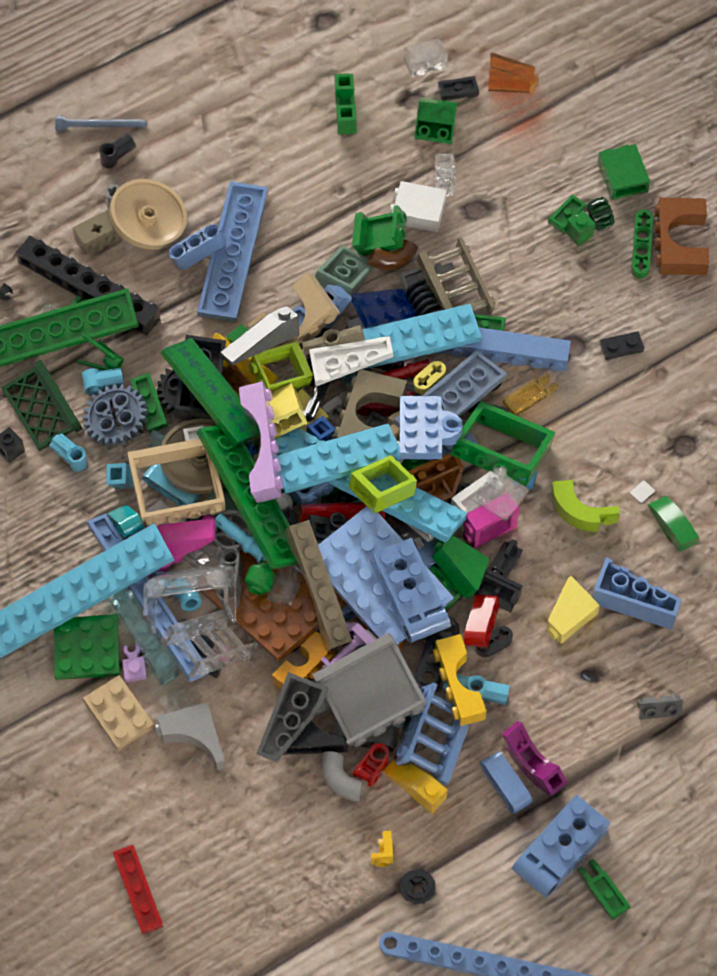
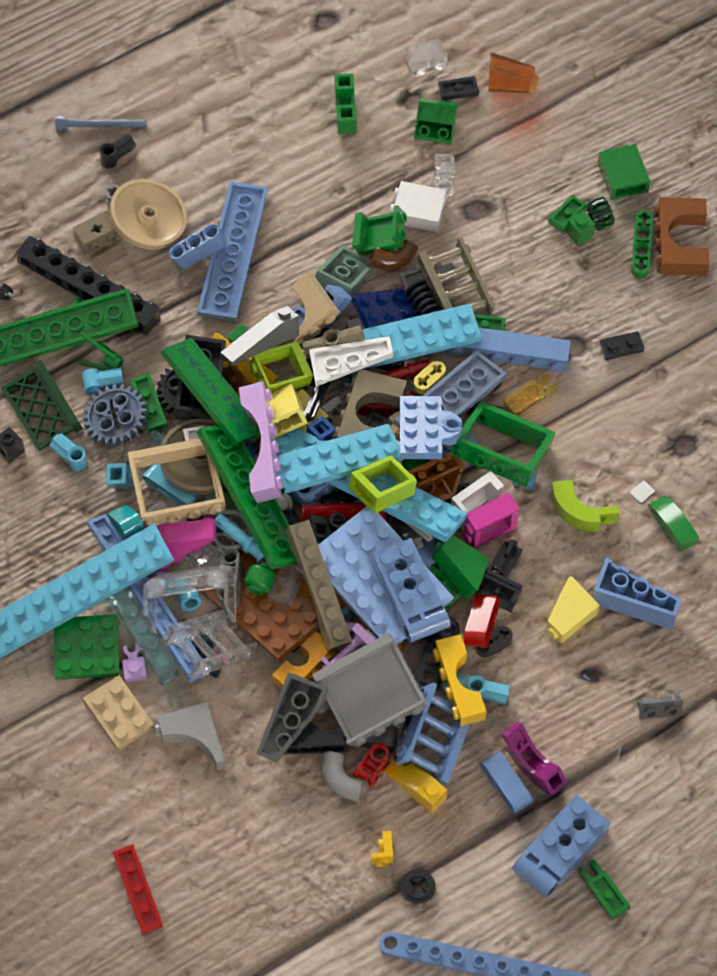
(500, 493): clear hinge -> none

